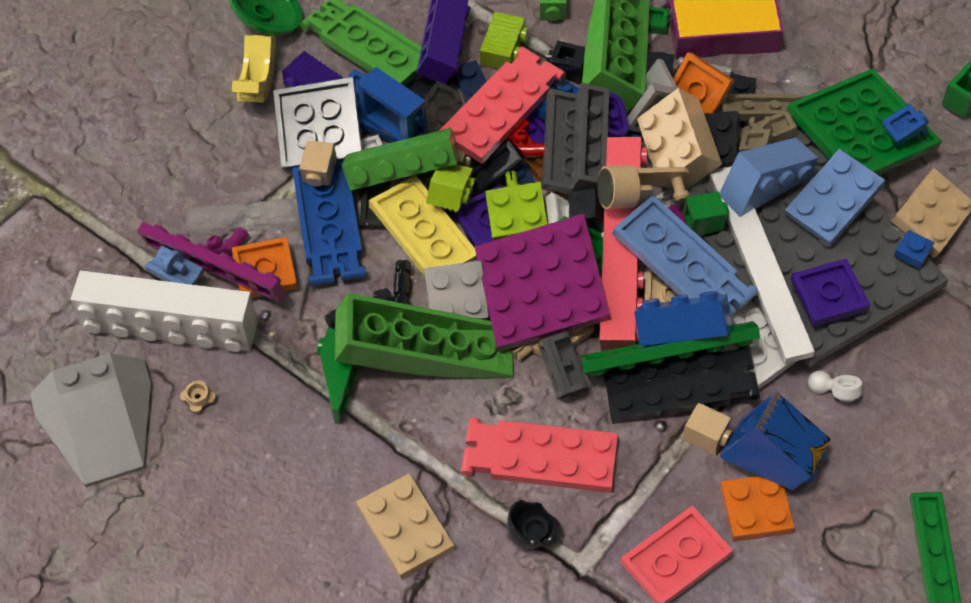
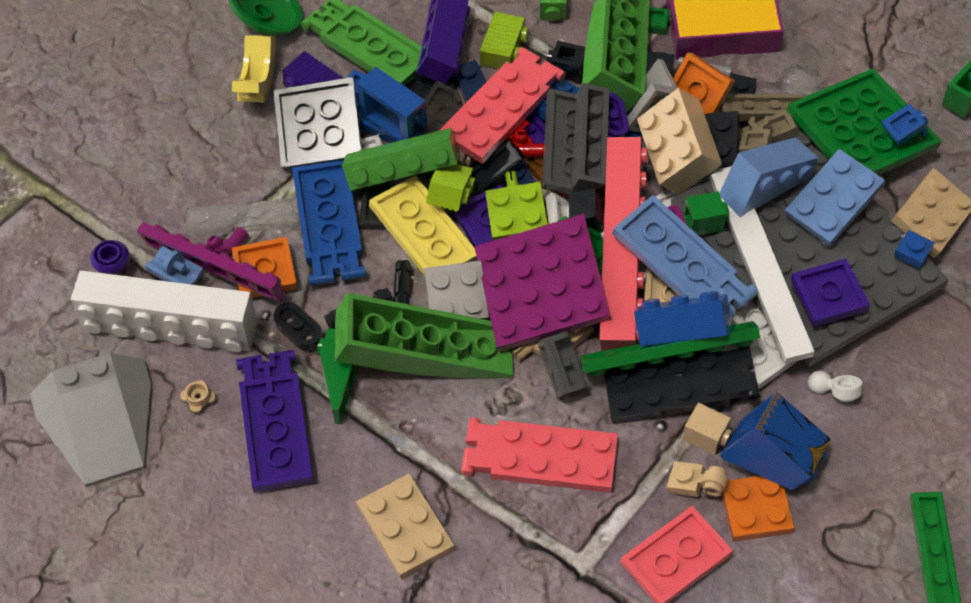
(110, 257): none -> dark purple cone
(274, 422): none -> dark purple hinge
(299, 328): none -> black plate
(318, 163): tan brick -> none
(532, 525): black hair -> none
(630, 186): tan piece -> none
(691, 477): none -> tan plate

